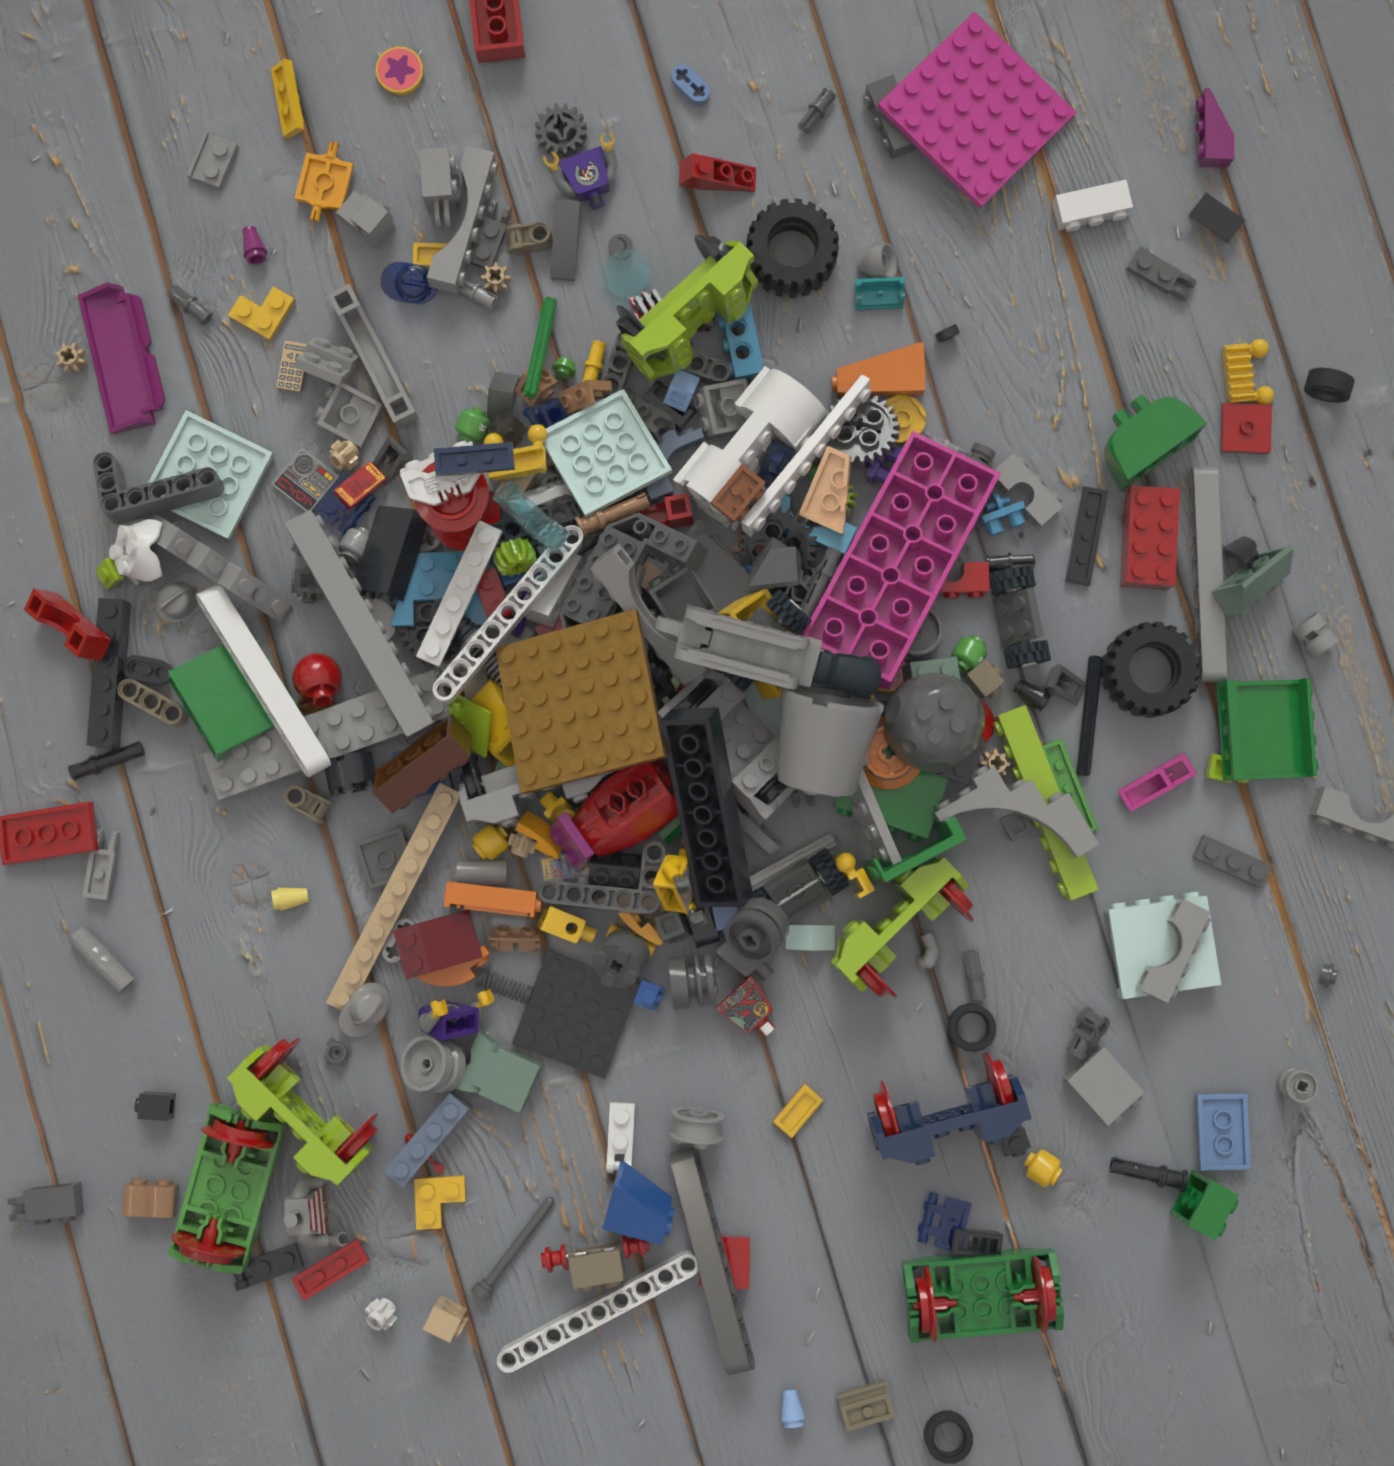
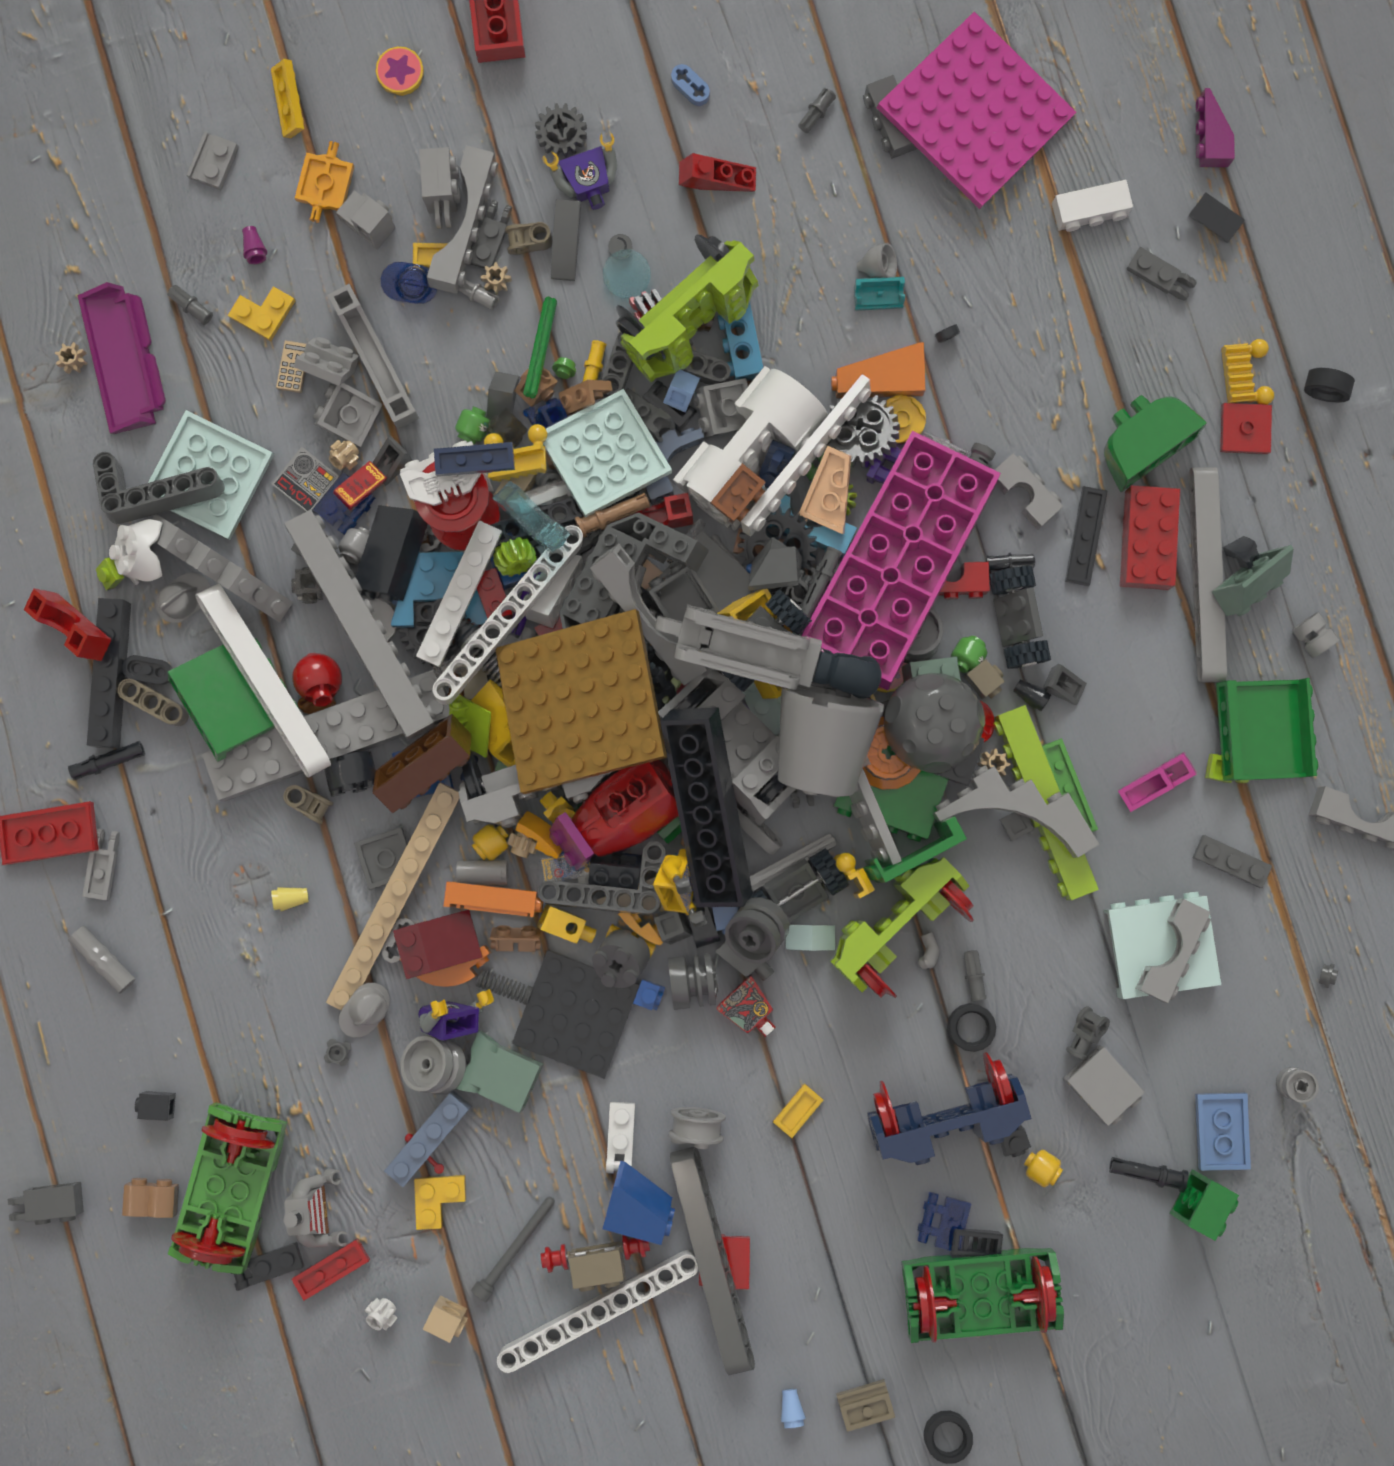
(265, 1087): lime piece -> none
(793, 218): black tyre -> none
(992, 520): dark azure hips -> none
(1089, 715): black axle -> none
(1181, 659): black tyre -> none

